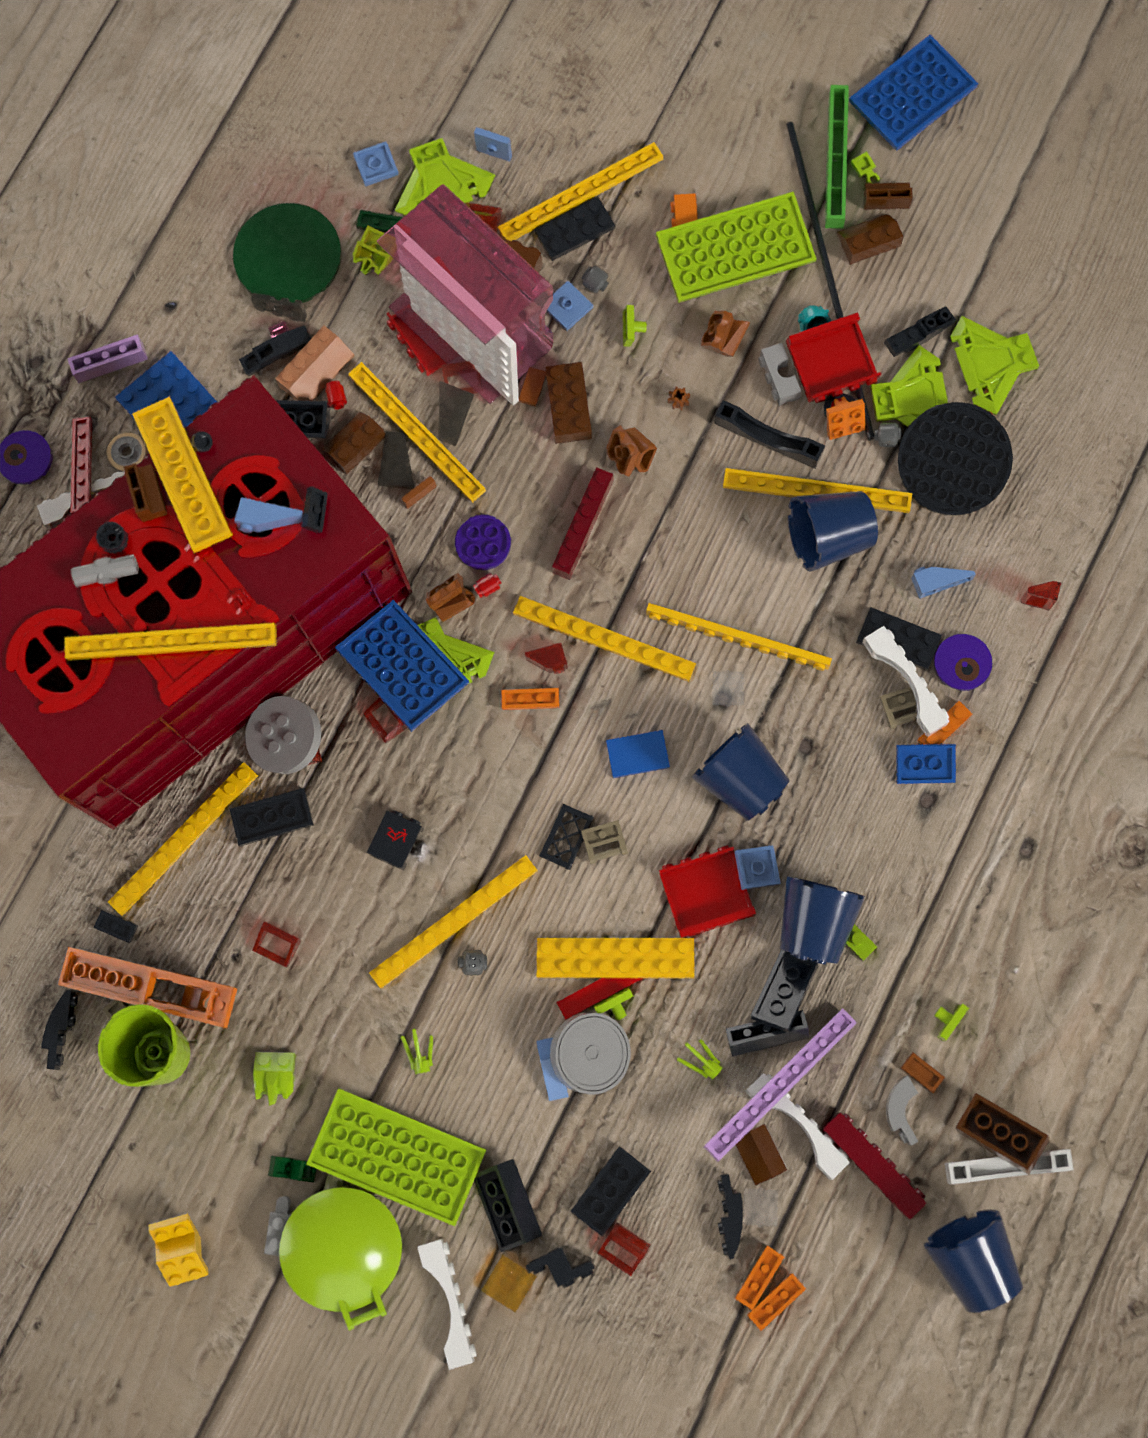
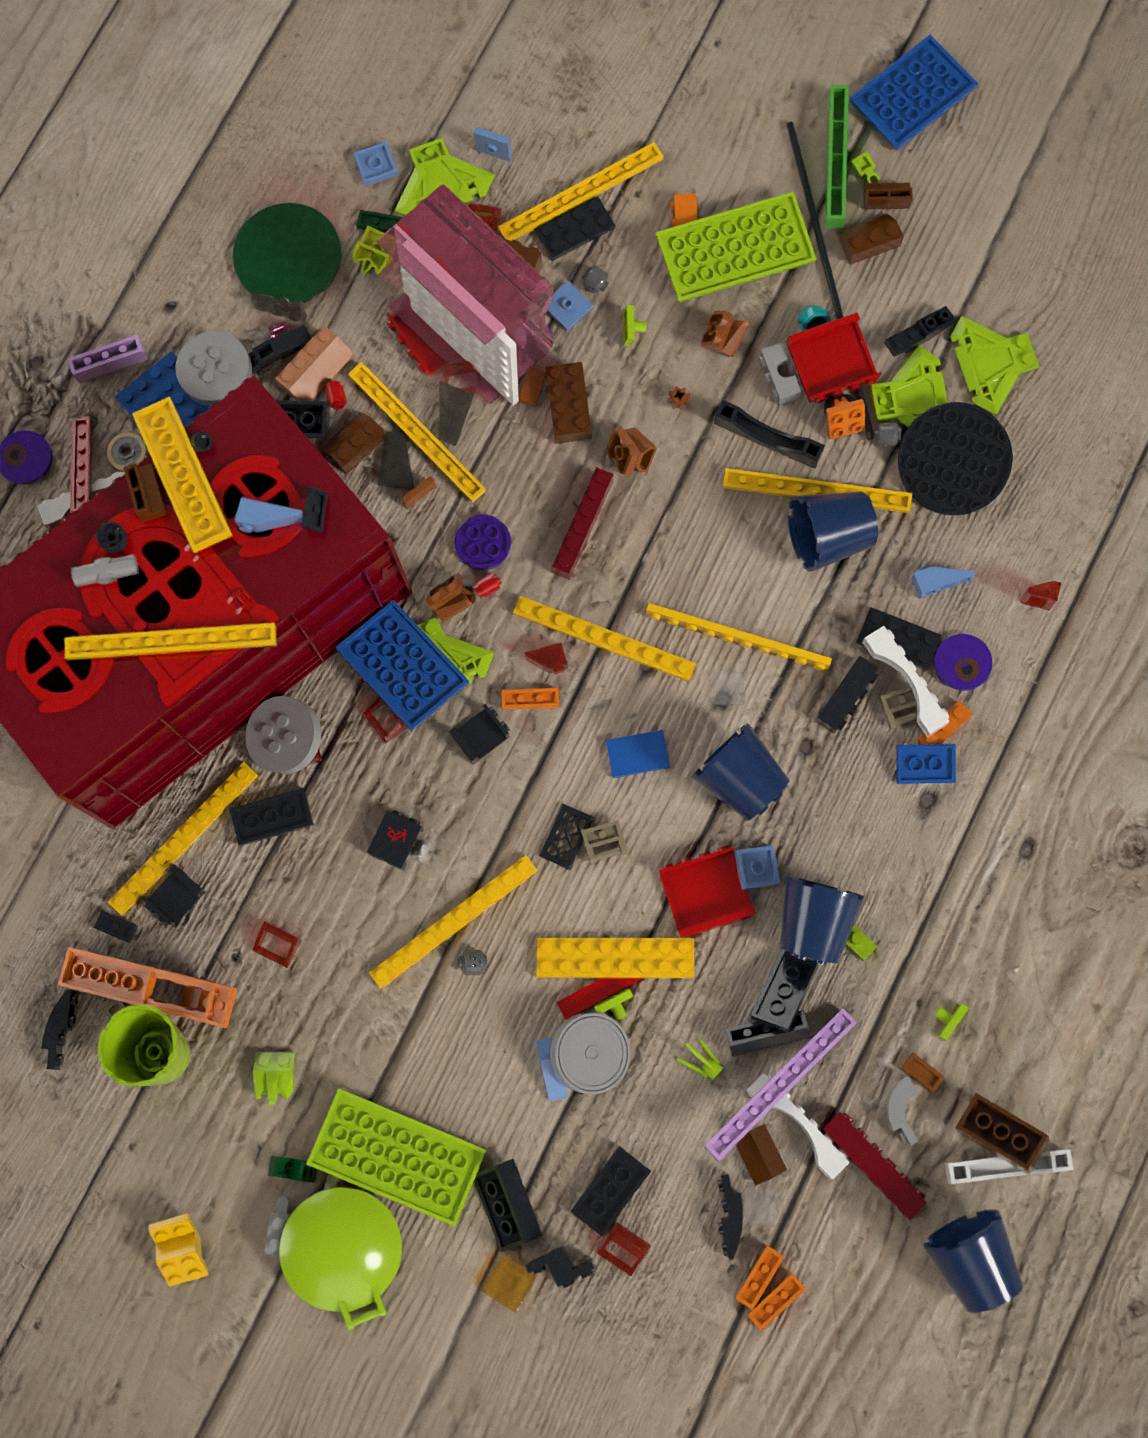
(174, 897): none -> black panel
(212, 366): none -> light grey brick
(420, 1065): lime plant -> none
(435, 1260): white arch -> none
(480, 734): none -> black panel
(847, 694): none -> black brick

